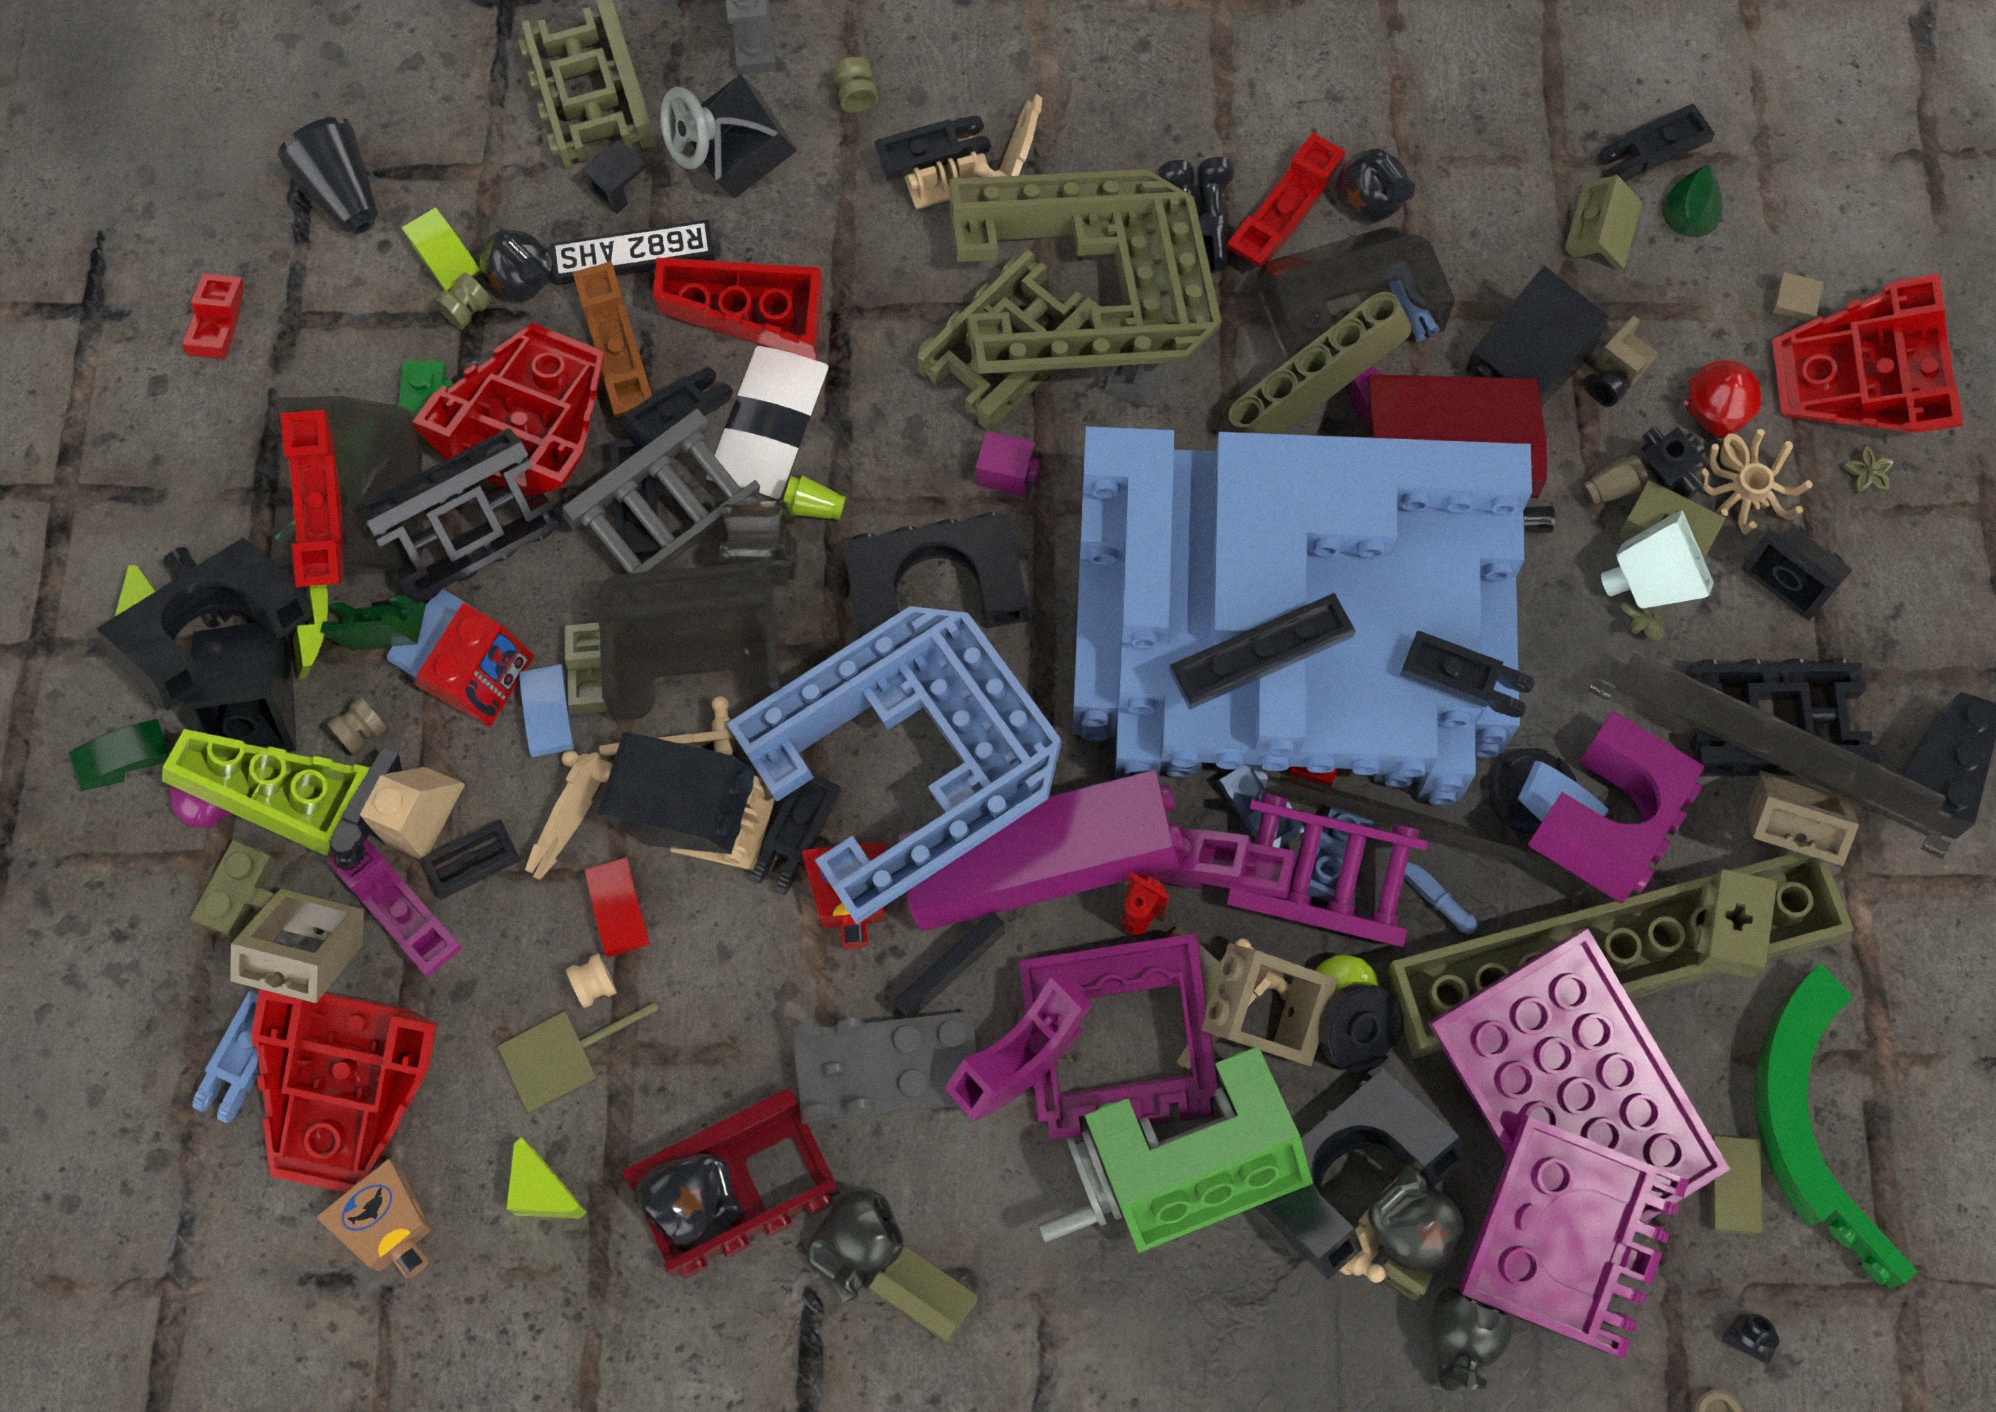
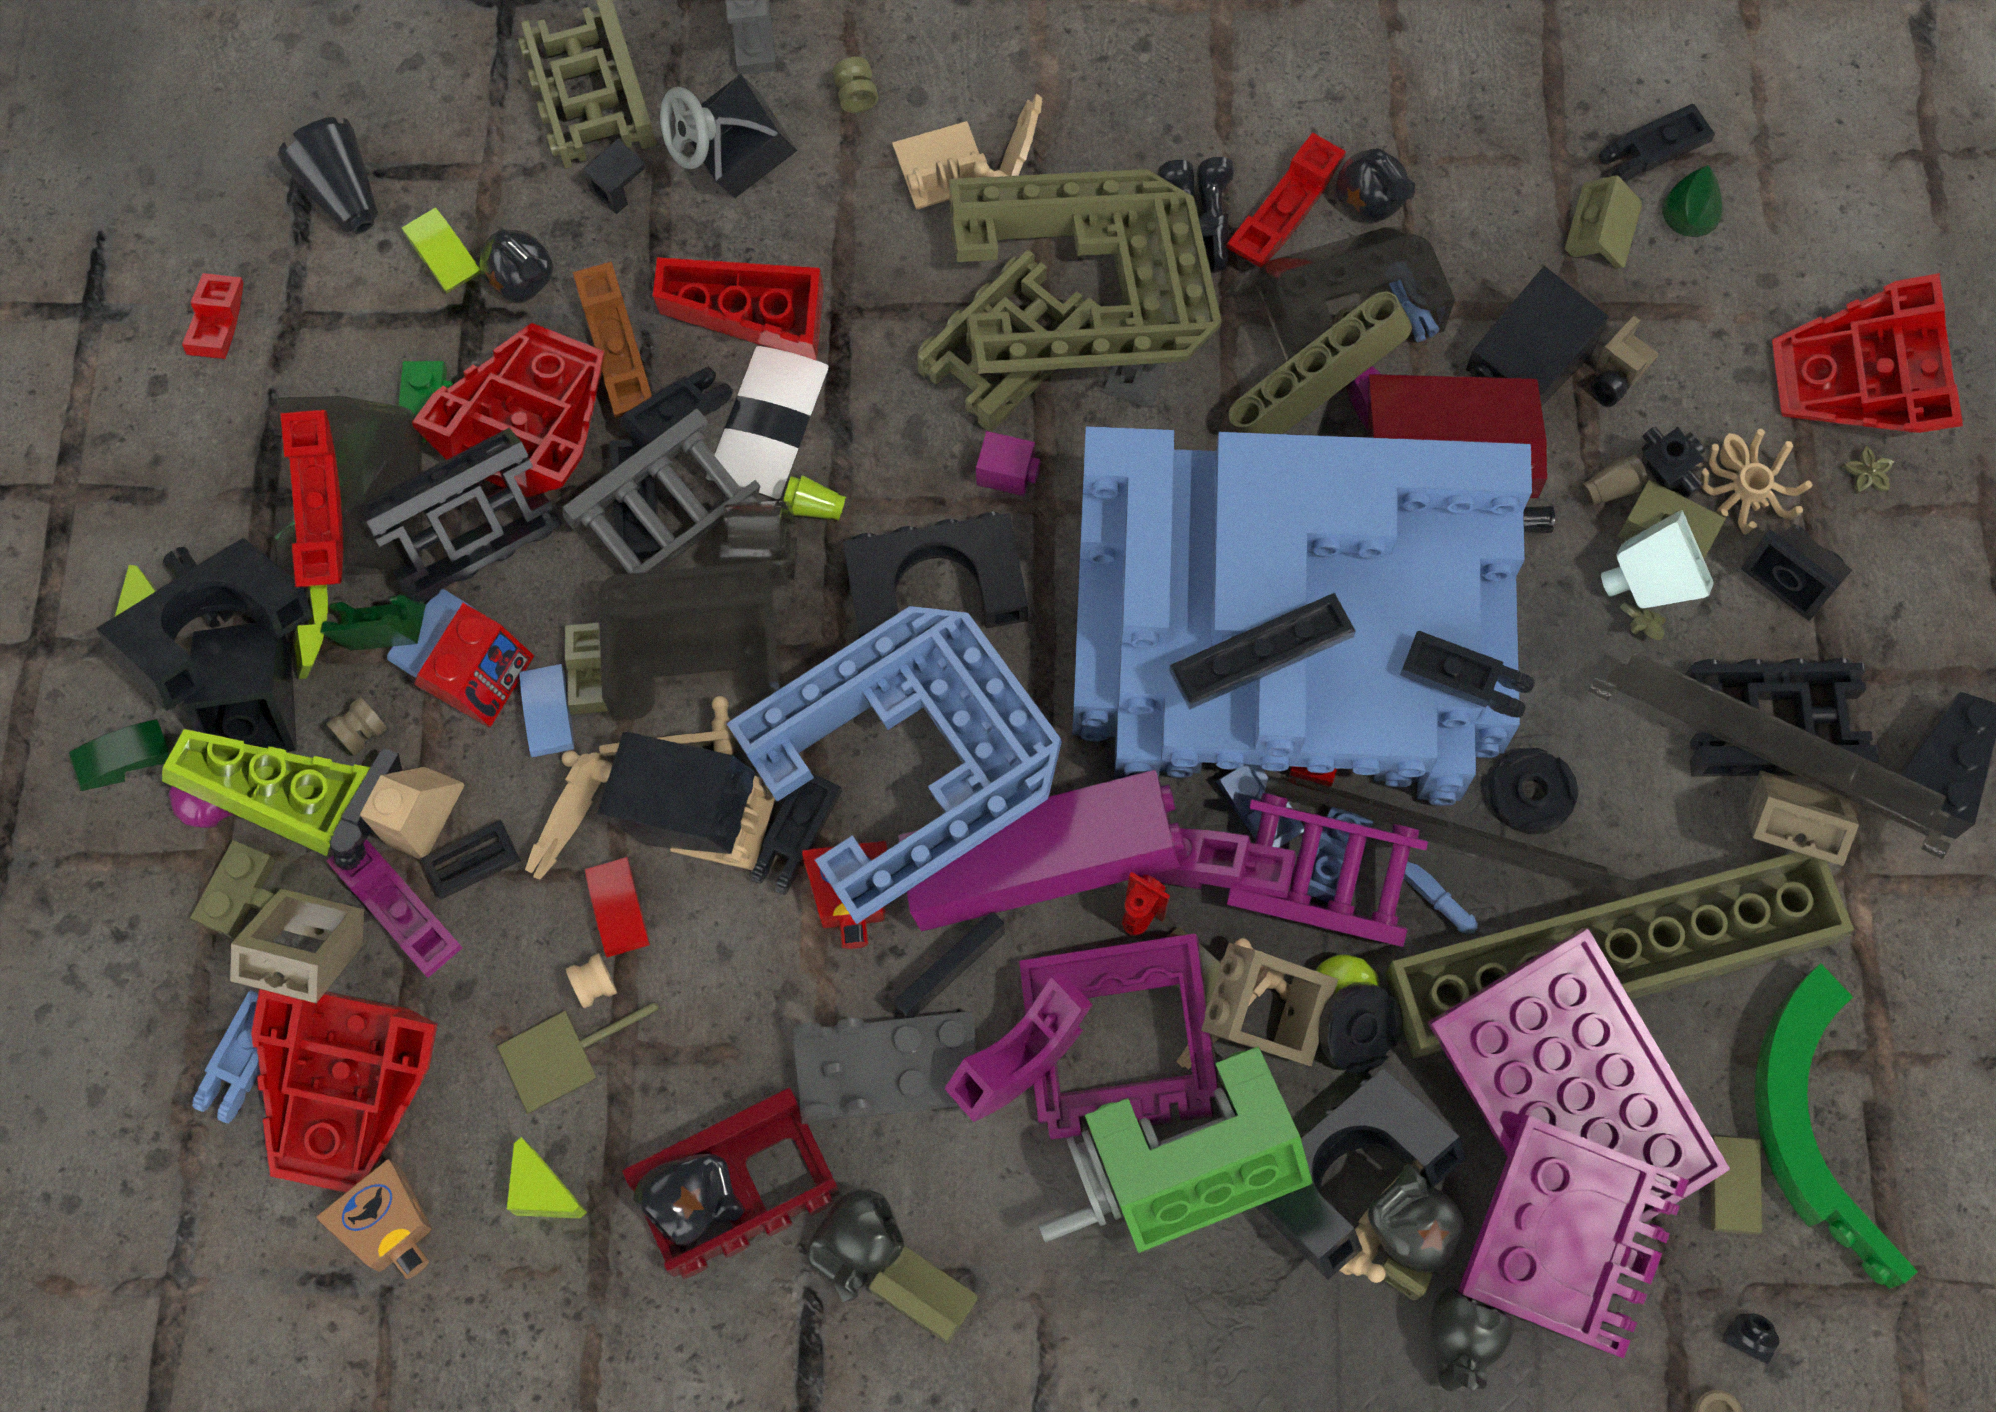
(462, 300): olive wheel -> none
(633, 250): tile -> none
(930, 144): black hinge -> none
(1545, 786): medium blue slope -> none
(1614, 853): magenta arch -> none
(1723, 397): red hair -> none
(1751, 905): olive brick -> none
(1797, 297): dark tan tile -> none

